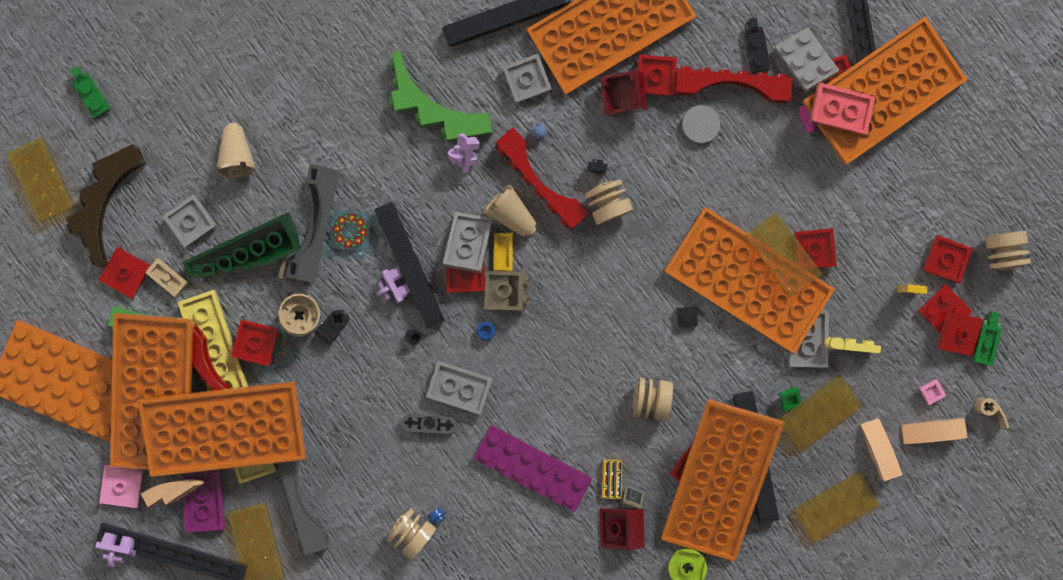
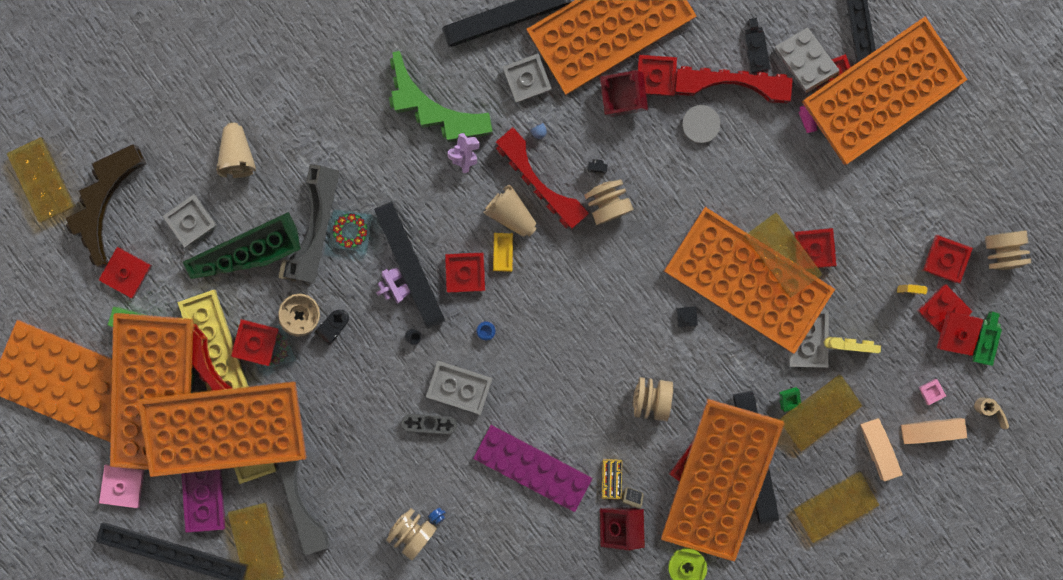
(89, 93): green hinge -> none
(108, 544): lavender hips -> none
(166, 277): tan plate -> none
(170, 491): light nougat slope -> none
(467, 242): light grey plate -> none
(506, 290): dark tan plate -> none
(842, 109): coral plate -> none

